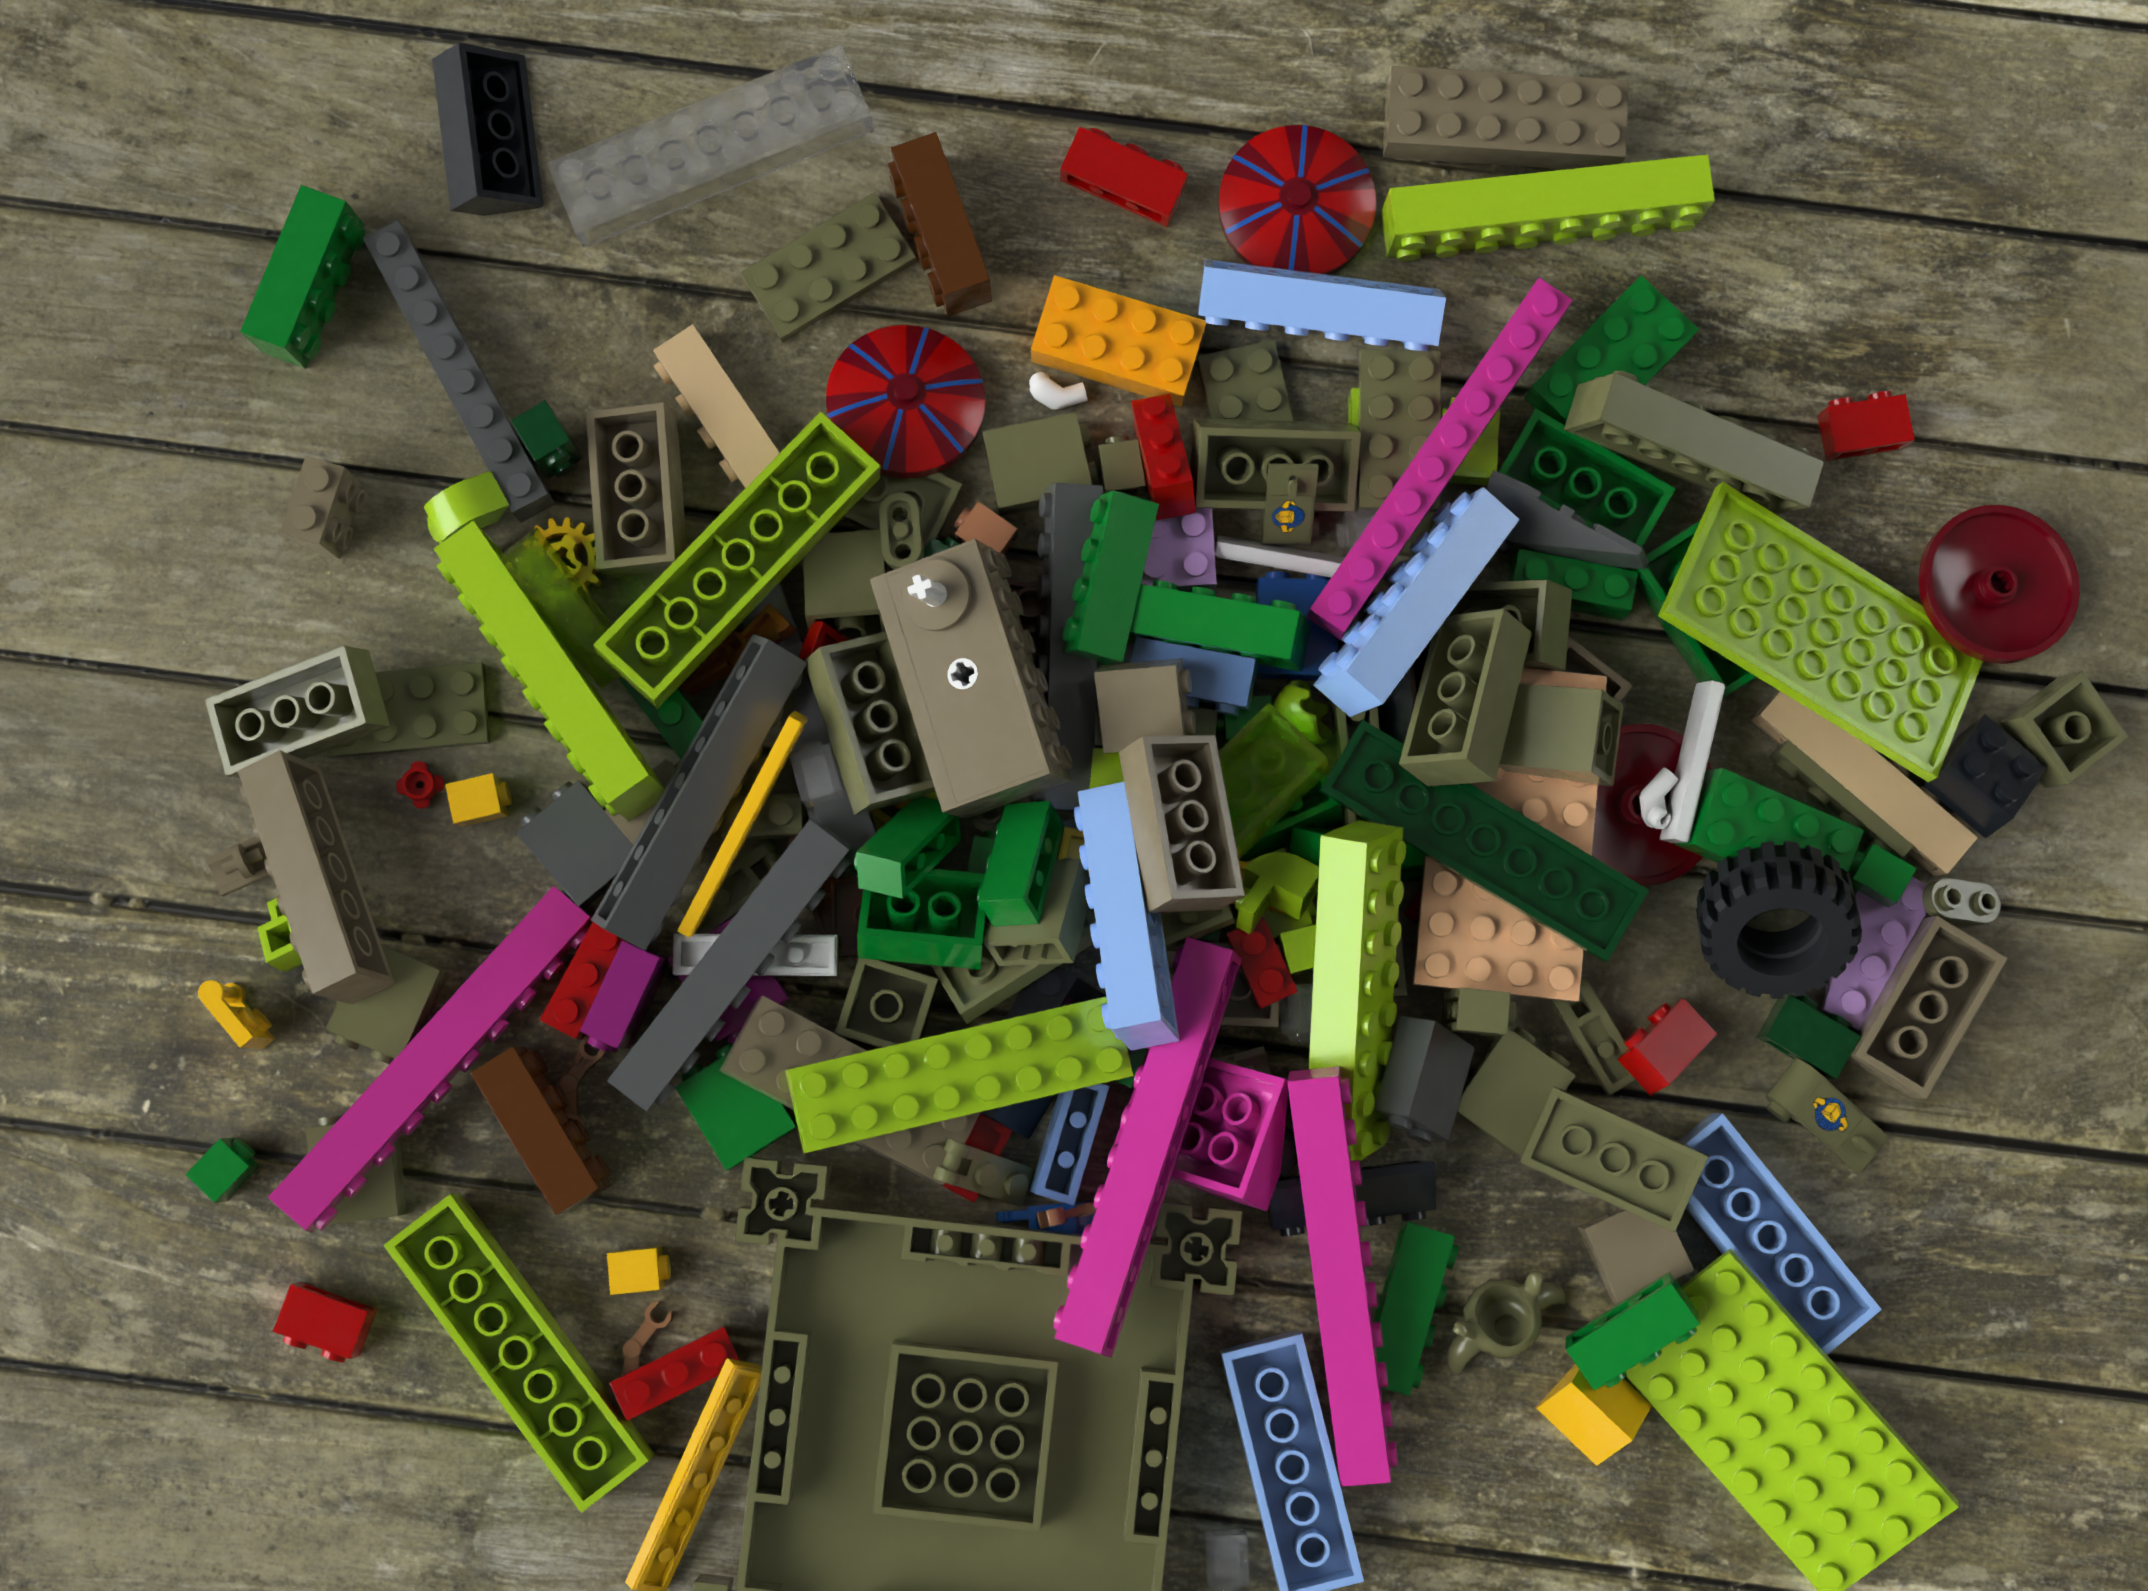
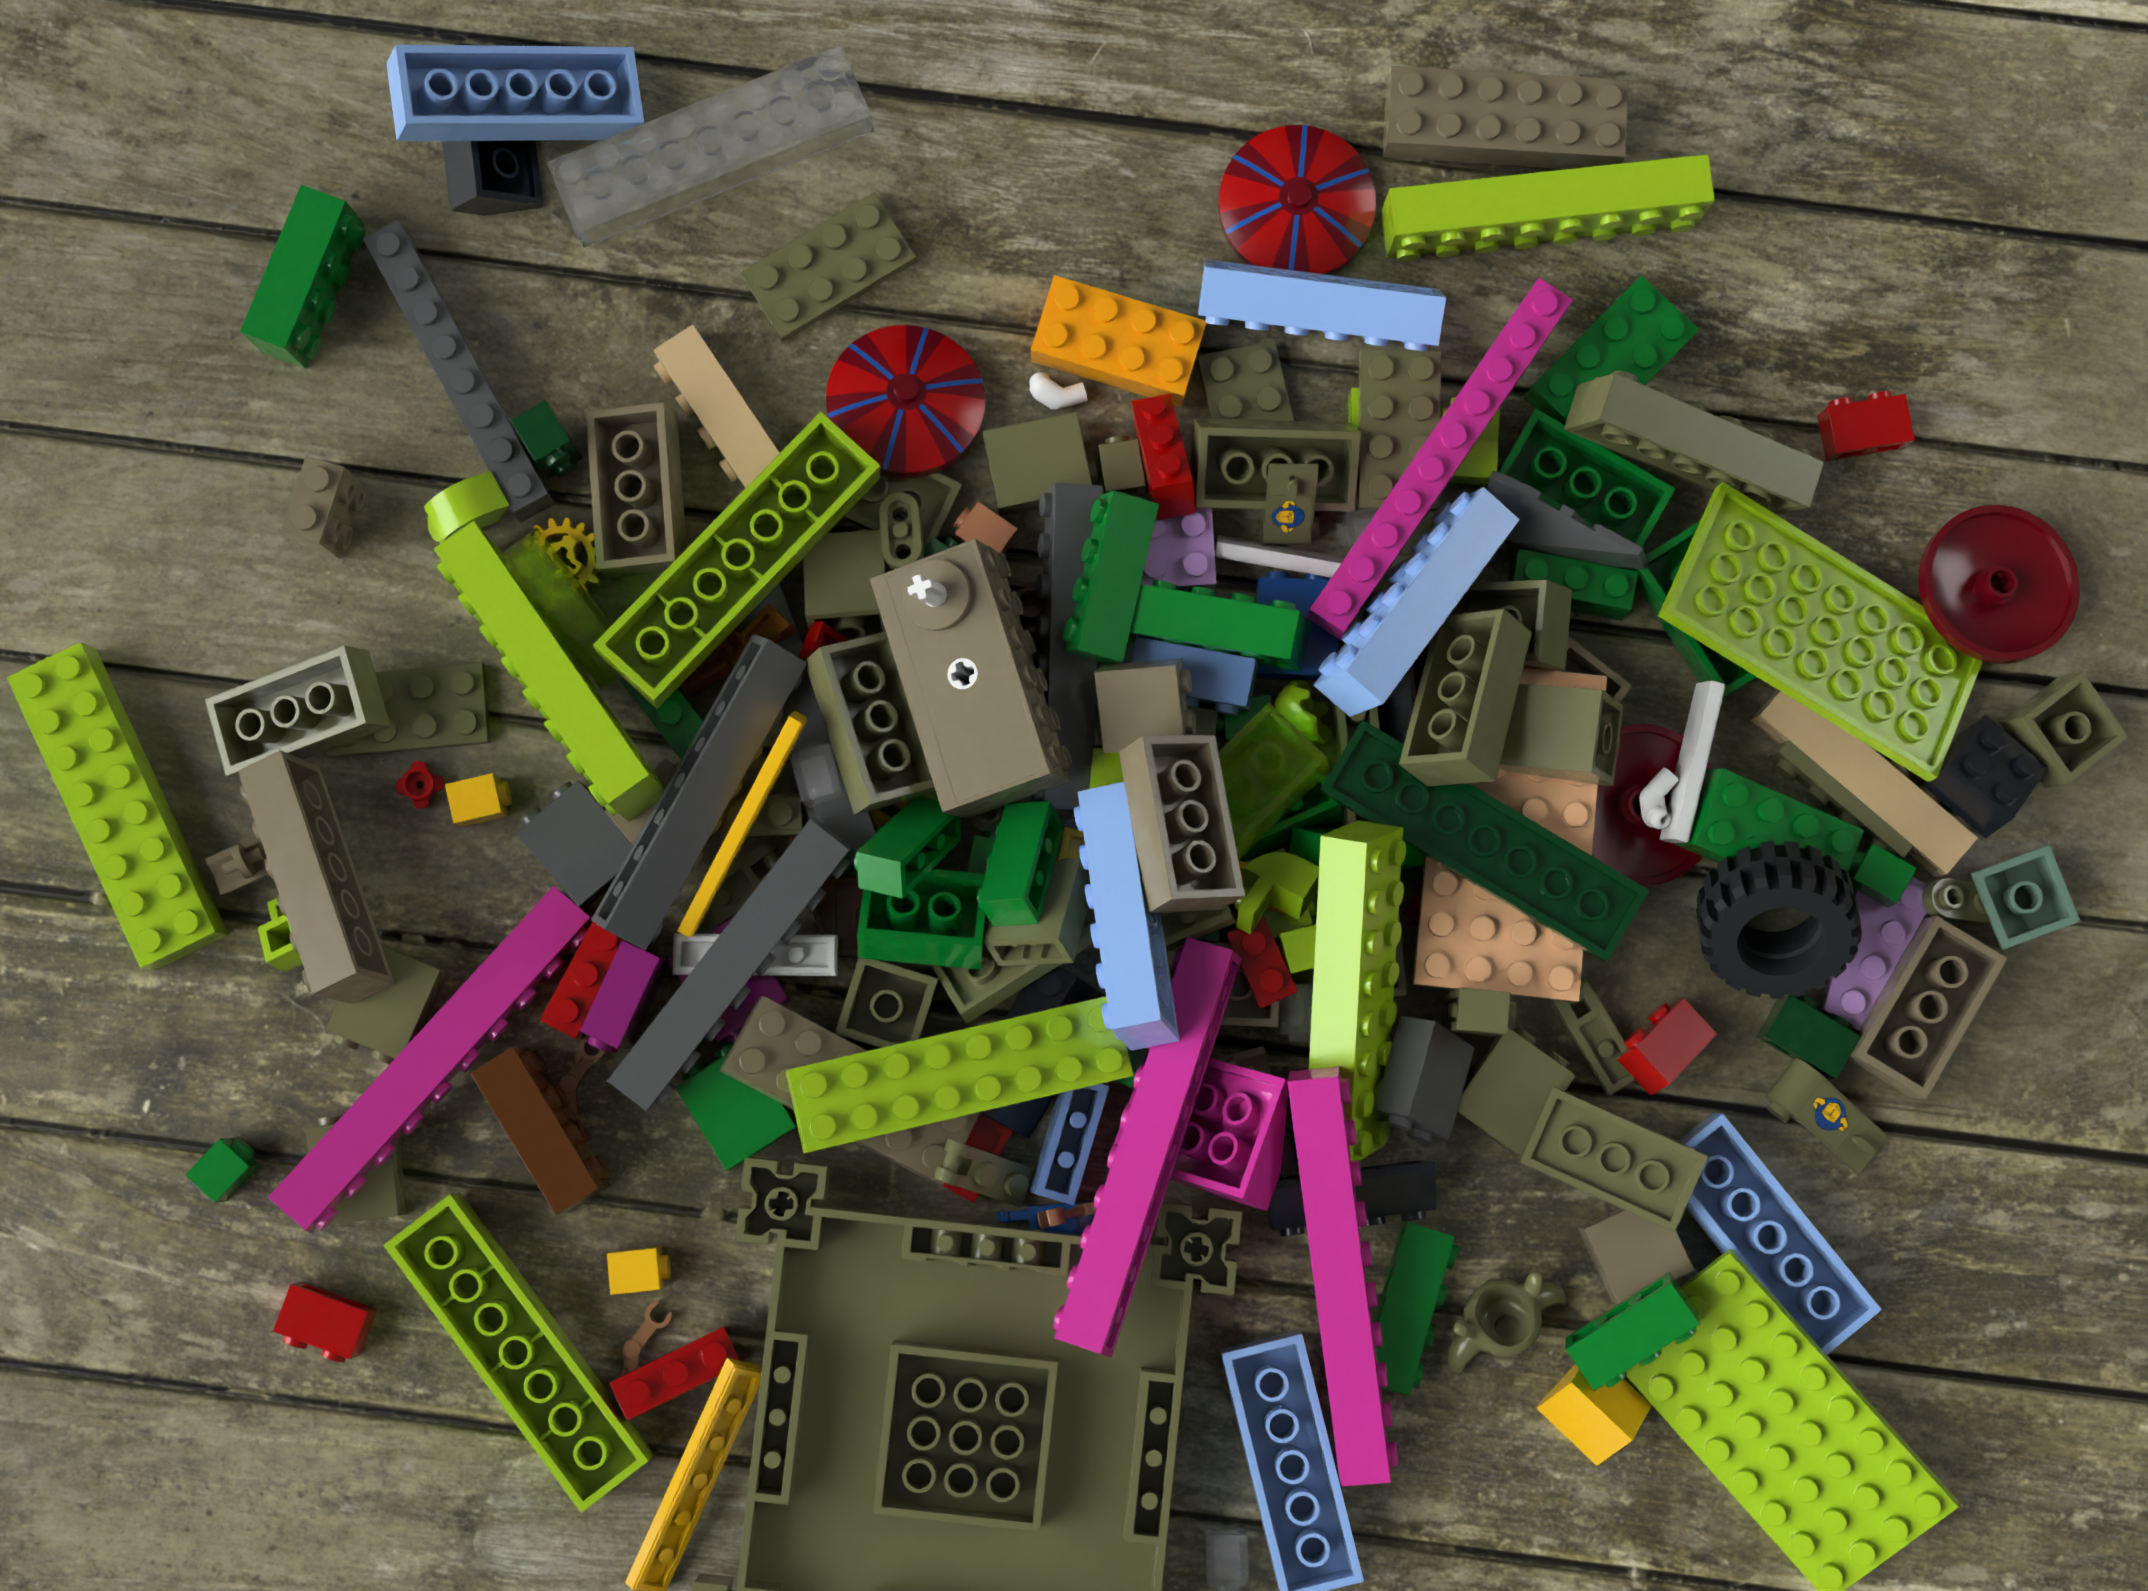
(117, 806): none -> lime brick
(228, 1007): yellow plate -> none
(513, 92): none -> light blue brick
(943, 230): reddish brown brick -> none
(1124, 175): red brick -> none
(2025, 897): none -> sand green slope

